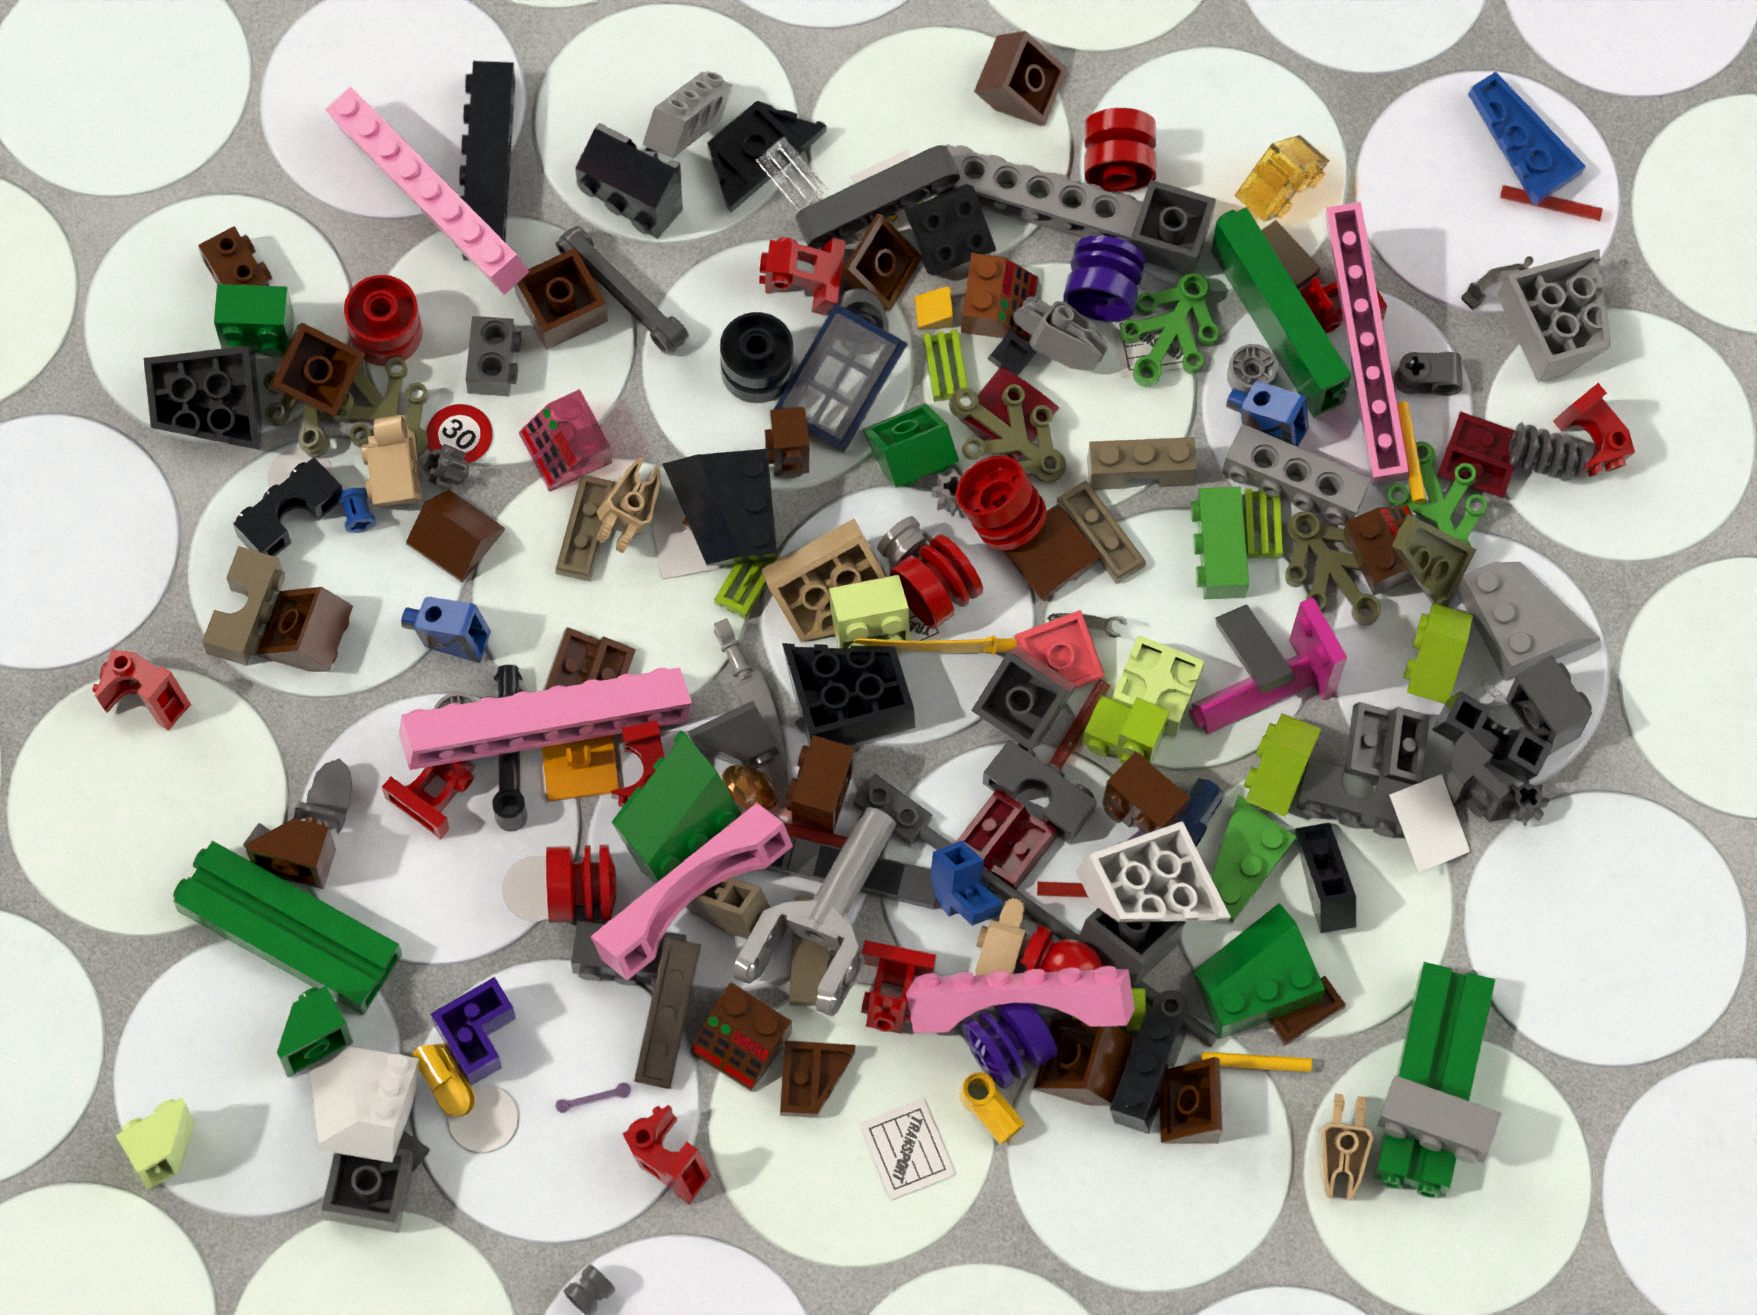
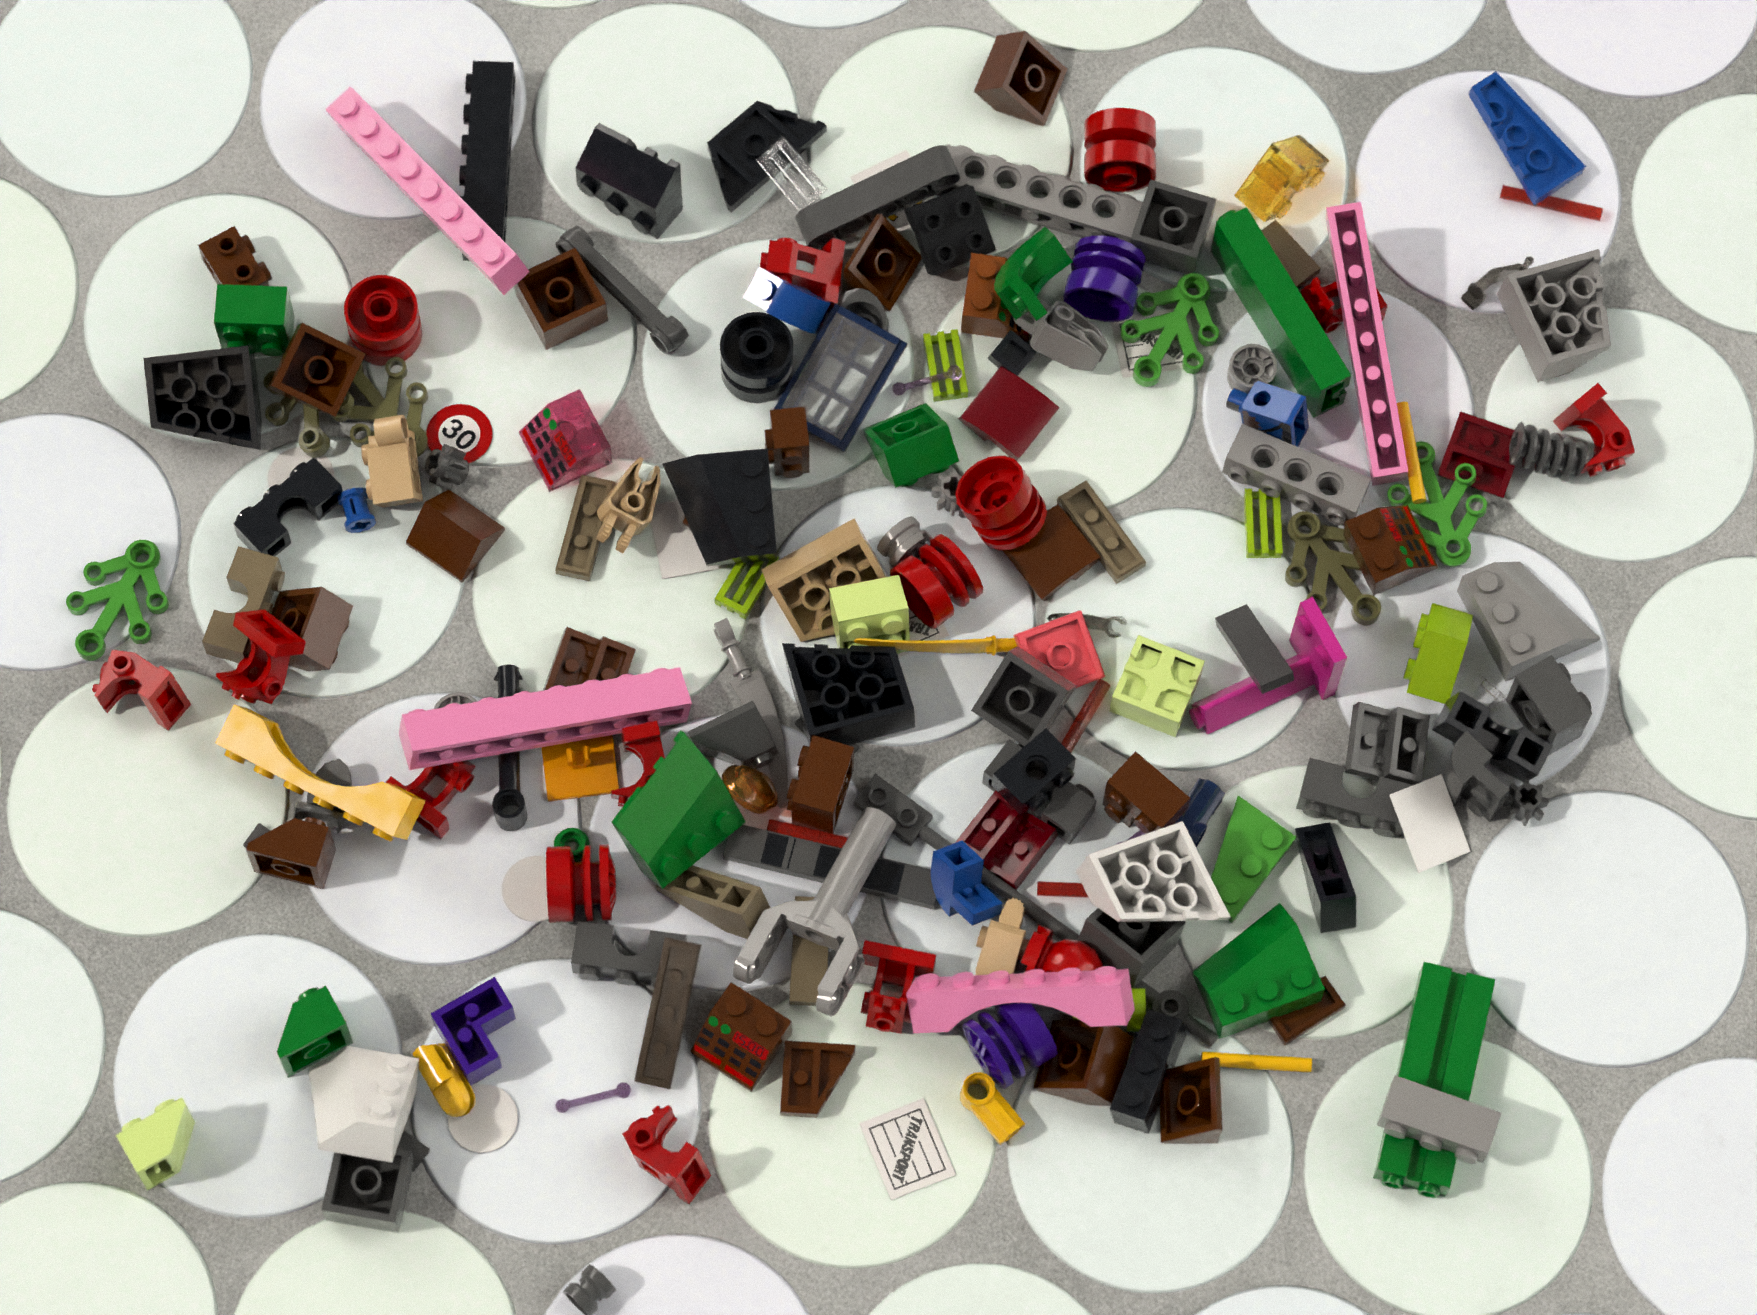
(119, 595): none -> bright green plant
(260, 741): none -> yellow arch
(265, 670): none -> red tile
(286, 926): green brick -> none
(449, 627): blue torso -> none
(486, 356): dark grey brick -> none
(573, 835): none -> green plate
(687, 114): light grey brick -> none
(743, 846): bright pink arch -> none
(786, 301): none -> blue brick
(934, 309): yellow slope -> none
(953, 373): none -> hinge
(1013, 436): olive plant -> none
(1028, 272): none -> green arch
(1041, 753): none -> black brick
(1119, 461): dark tan arch -> none
(1123, 730): lime brick -> none
(1220, 543): bright green brick -> none
(1284, 758): lime brick -> none
(1344, 1147): tan hinge -> none
(1431, 373): dark grey piece -> none
(1432, 558): olive wing -> none

